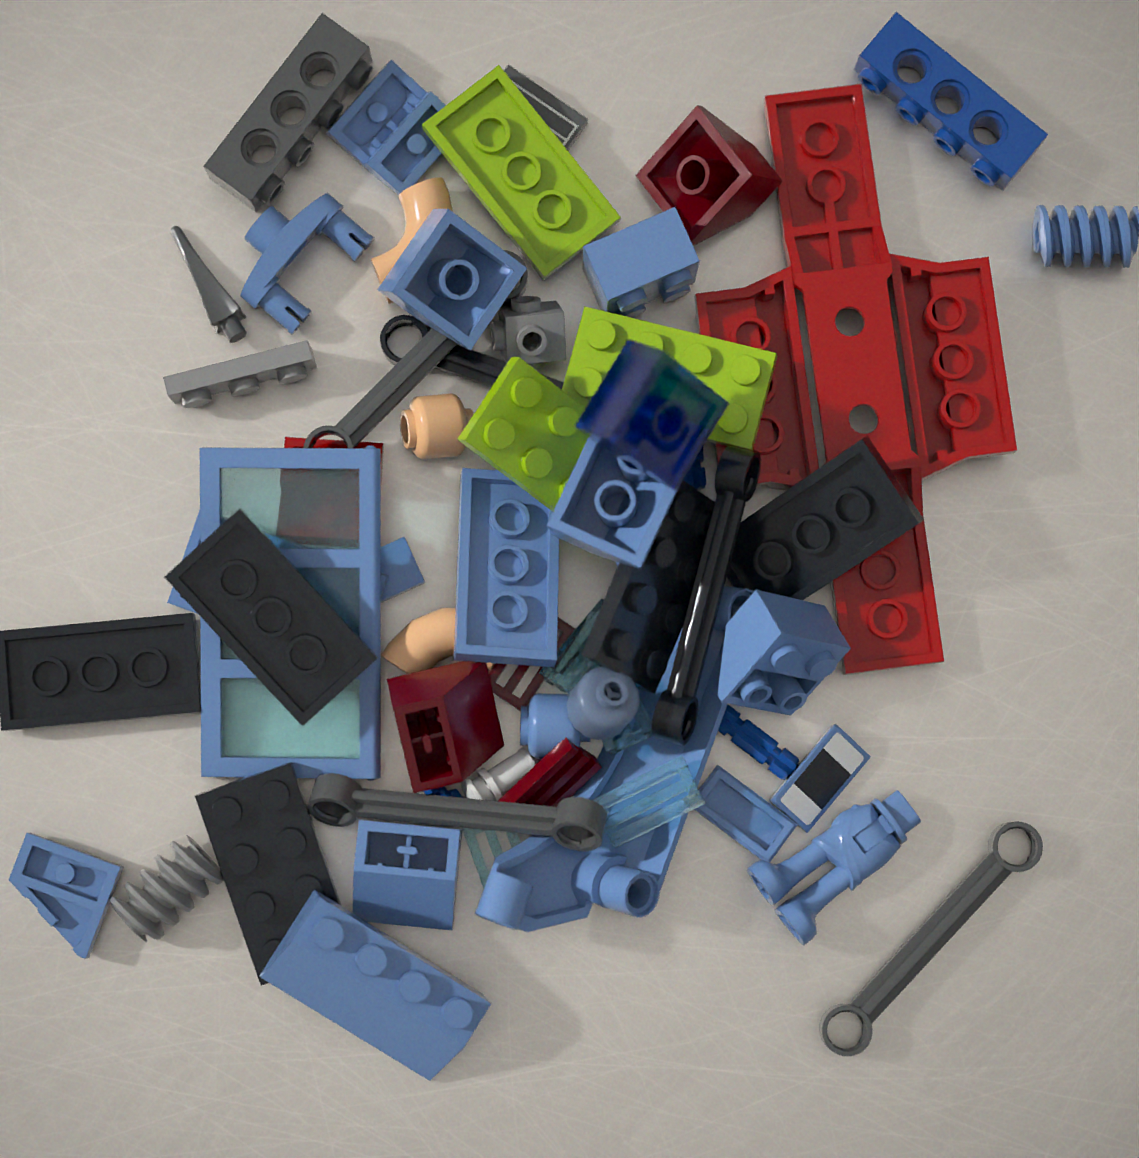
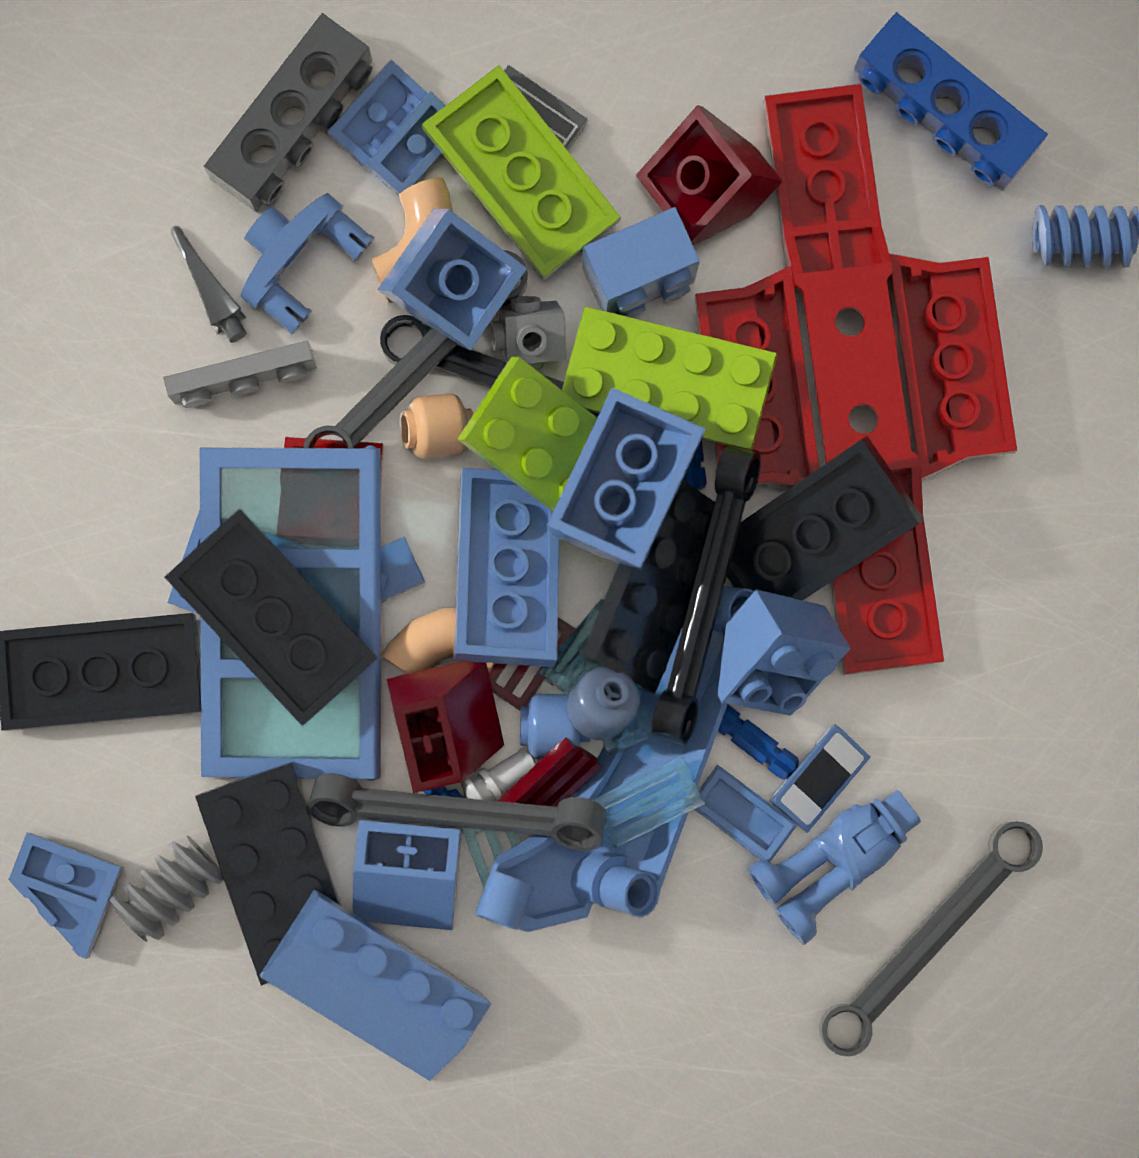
(652, 413): clear blue slope -> none

